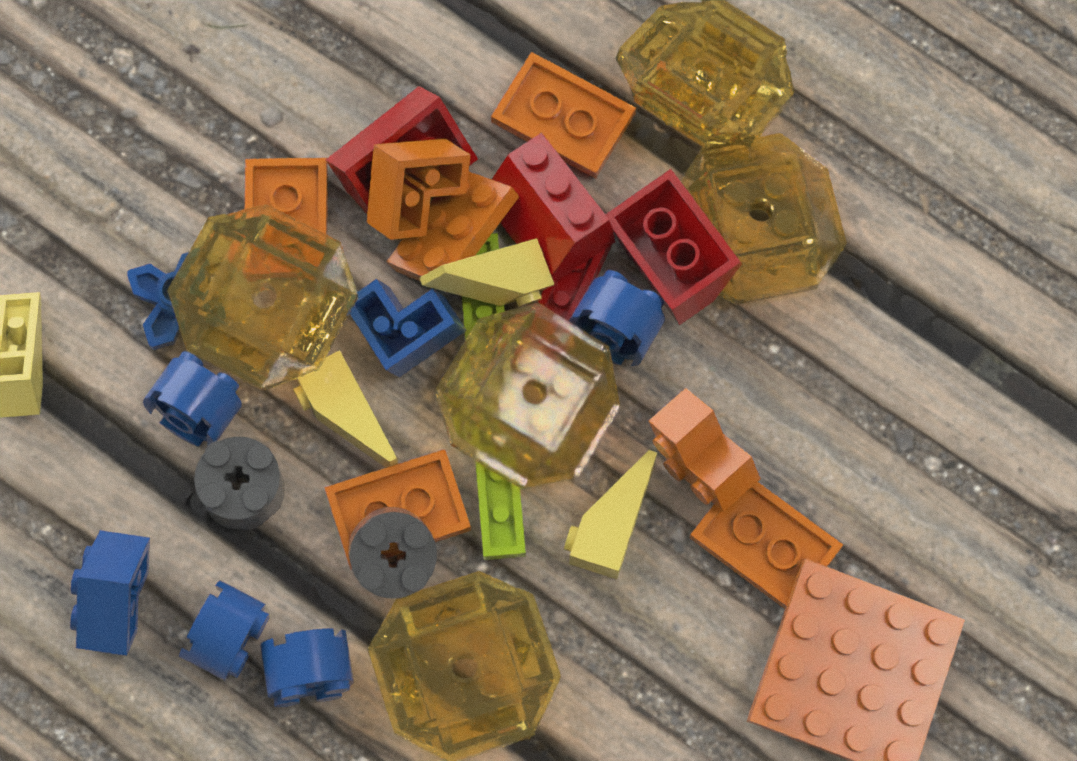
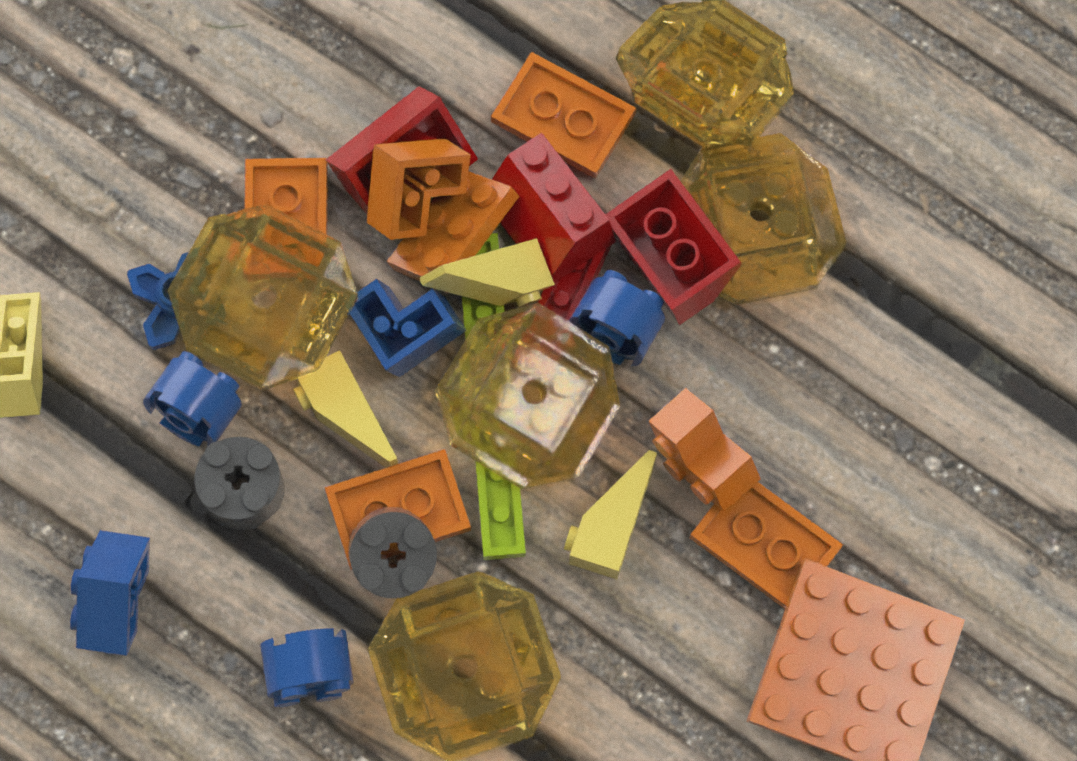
(224, 630): blue brick -> none

